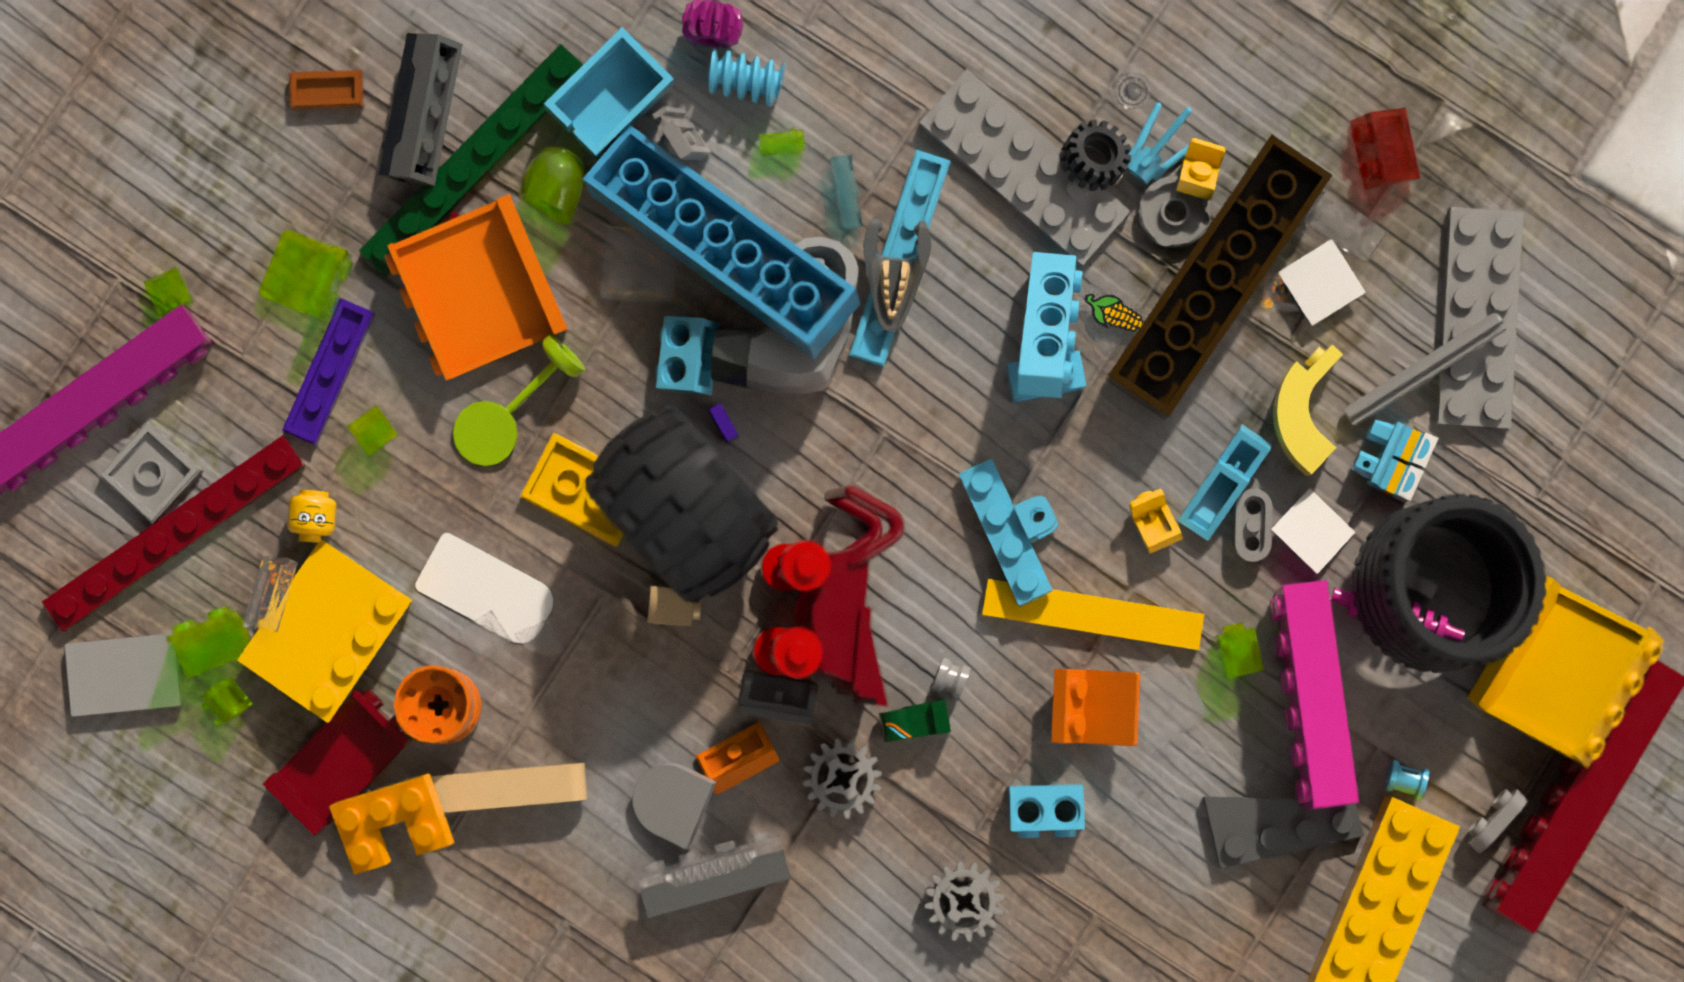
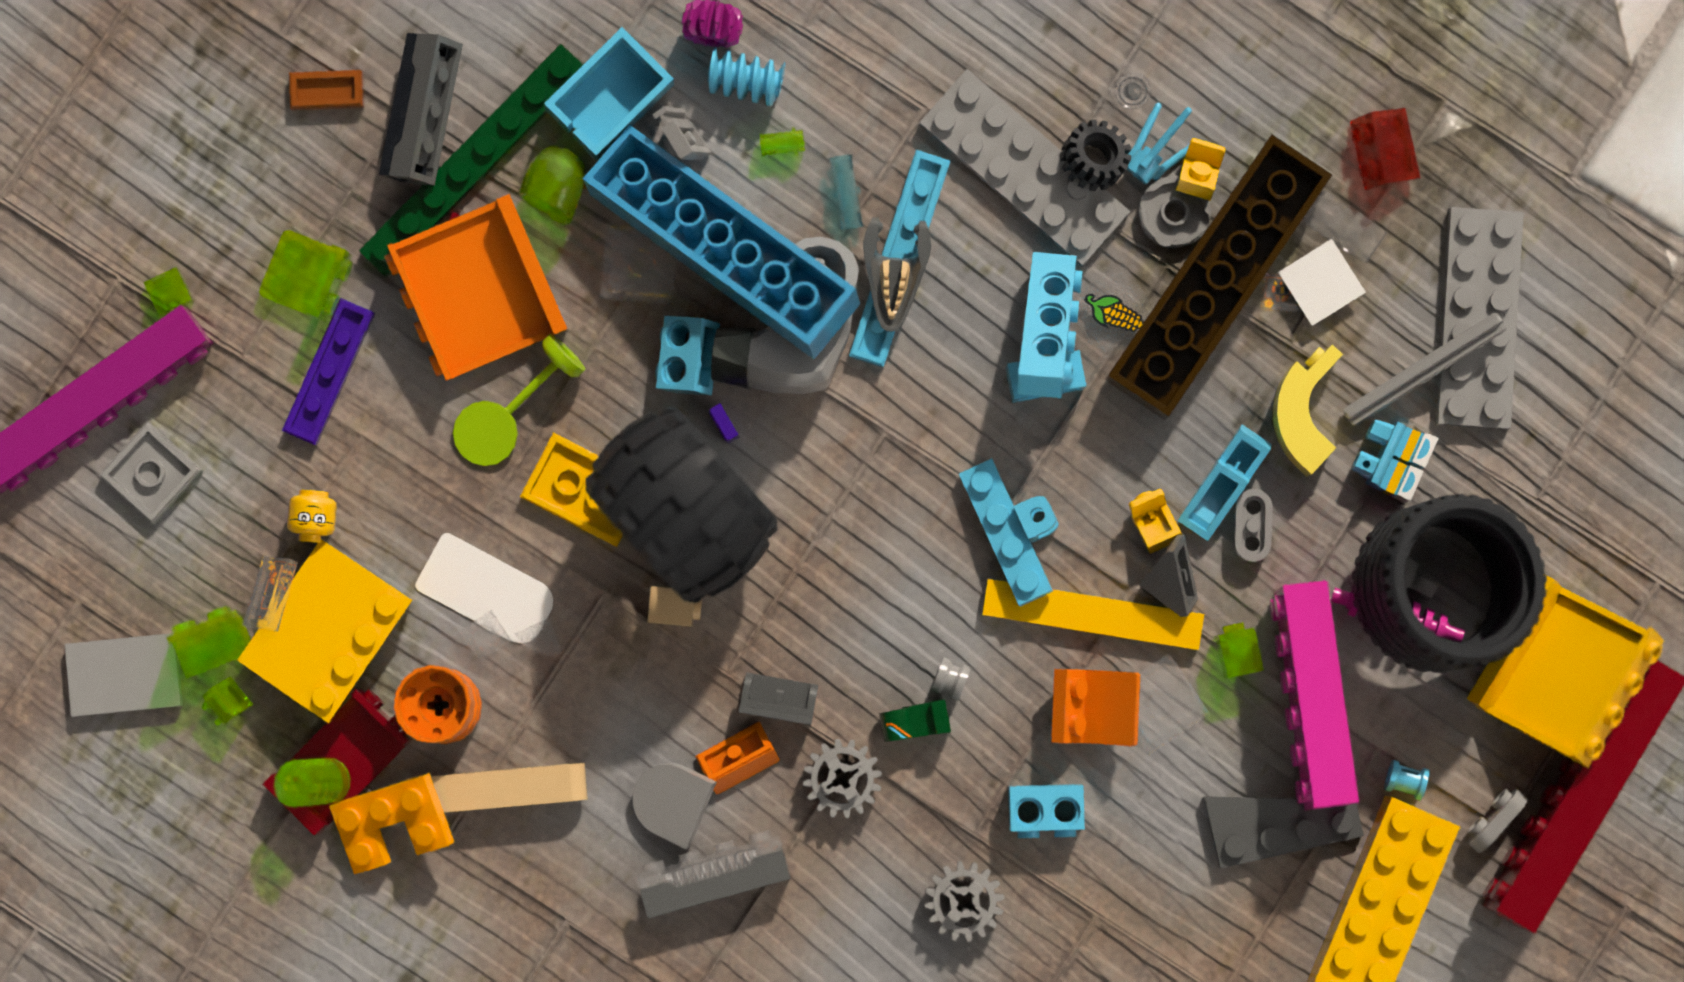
(173, 533): dark red plate -> none
(311, 782): none -> clear neon green piece
(373, 430): clear neon green tile -> none
(831, 611): dark red piece -> none
(1173, 579): none -> dark grey slope
(1313, 530): white sticker -> none

